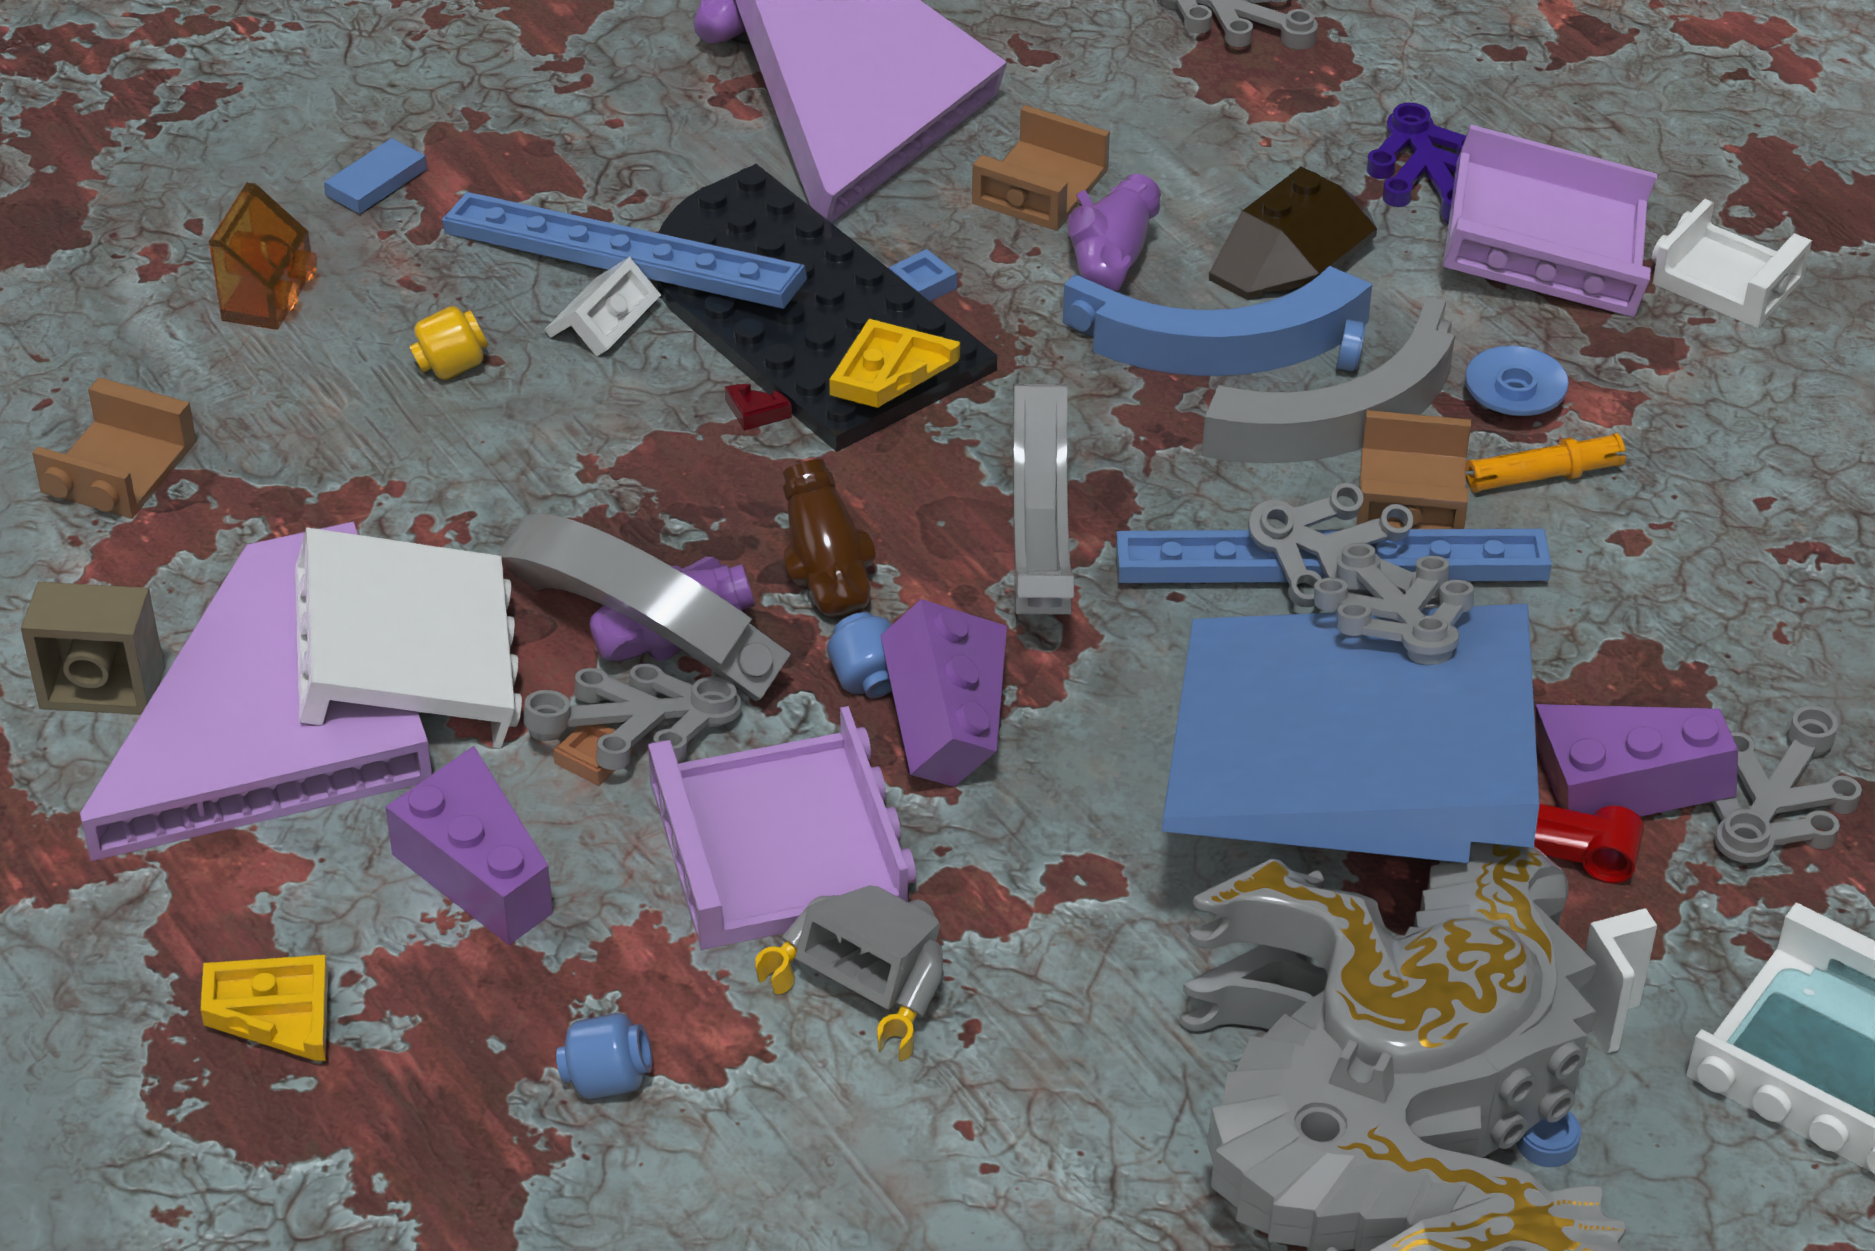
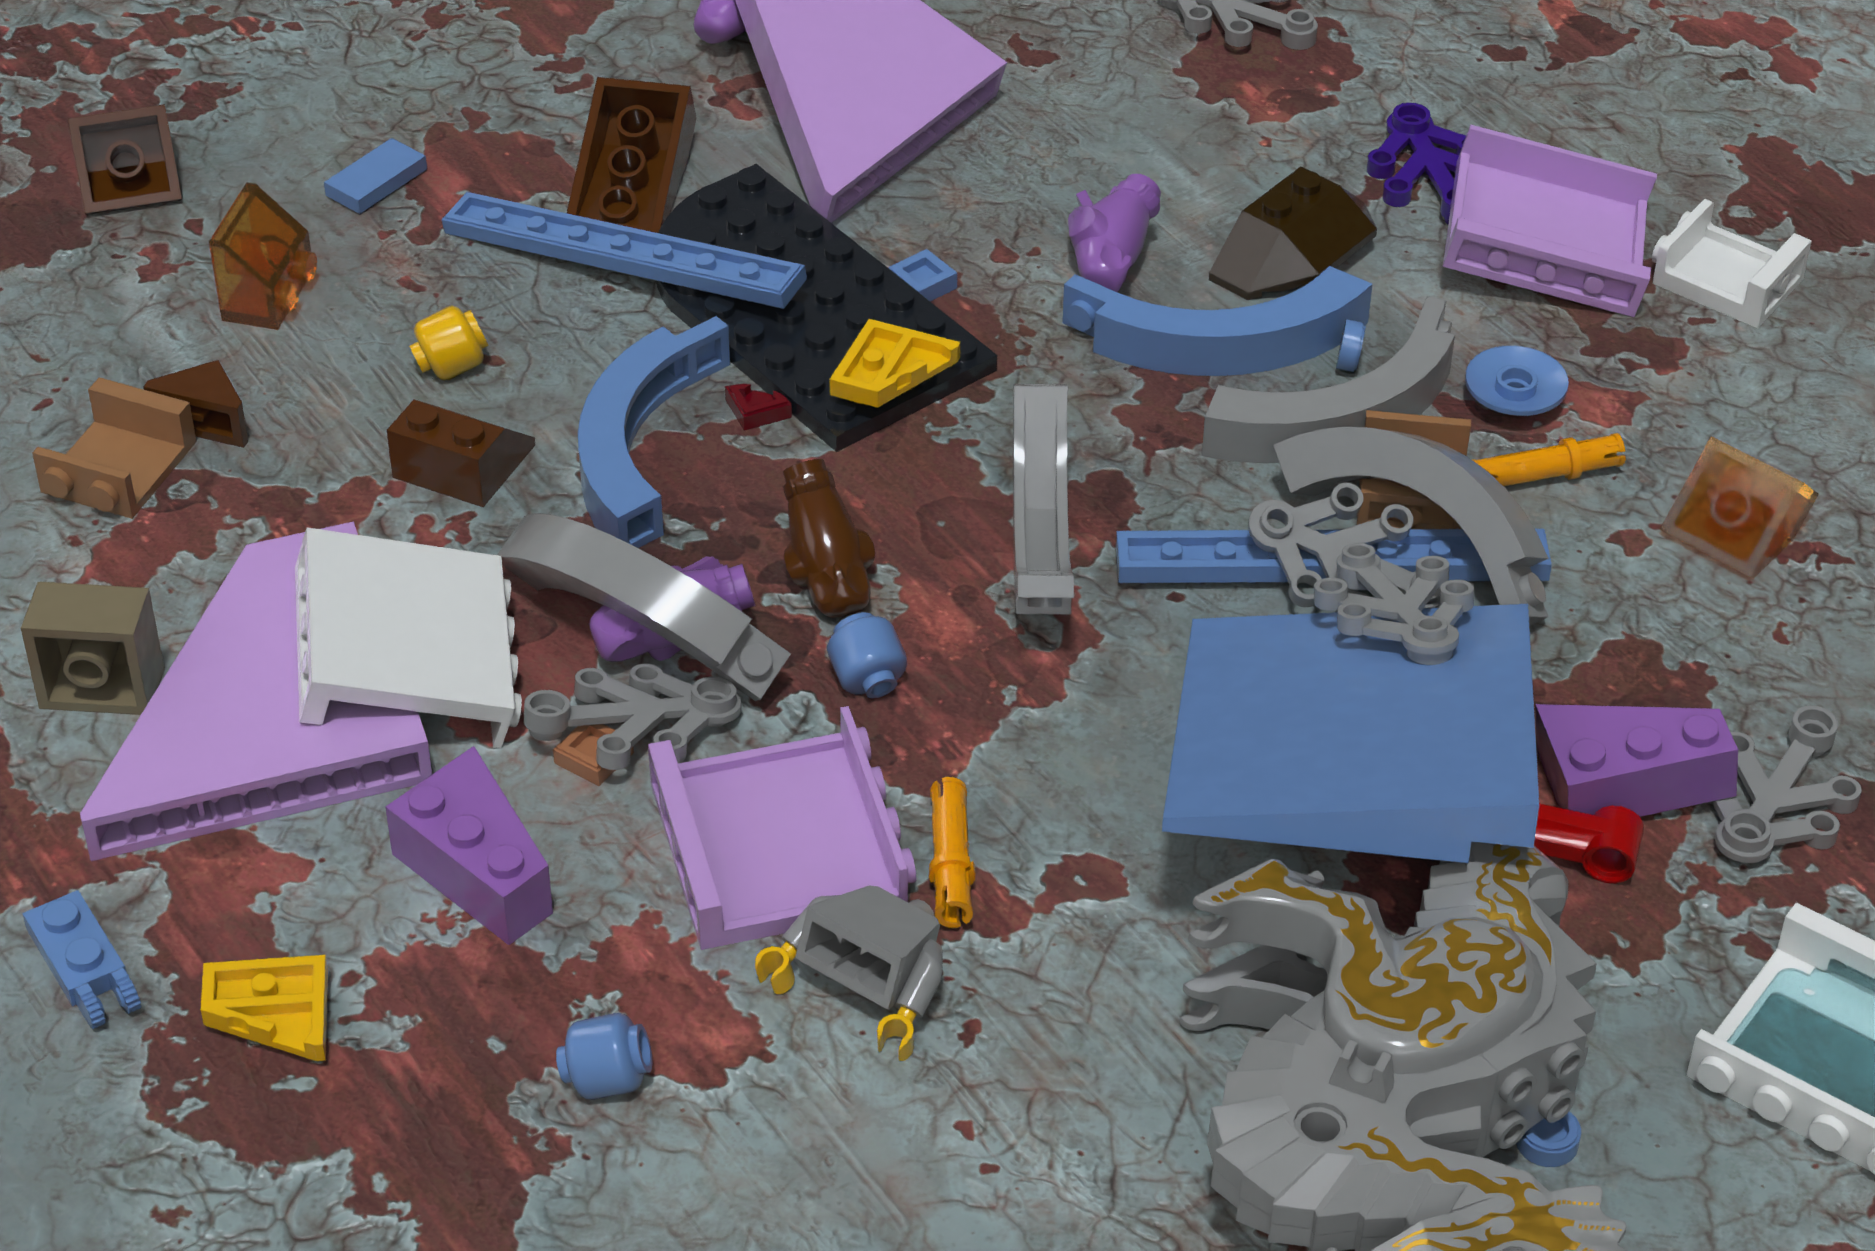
(80, 956): none -> medium blue hinge
(124, 159): none -> reddish brown slope
(212, 398): none -> reddish brown slope
(454, 452): none -> reddish brown slope
(607, 306): white panel -> none
(618, 405): none -> medium blue arch
(633, 152): none -> reddish brown slope
(946, 688): medium lavender wedge -> none
(951, 862): none -> light orange pin
(1043, 169): medium nougat panel -> none
(1449, 478): none -> light grey arch
(1622, 956): white panel -> none
(1738, 508): none -> clear orange slope

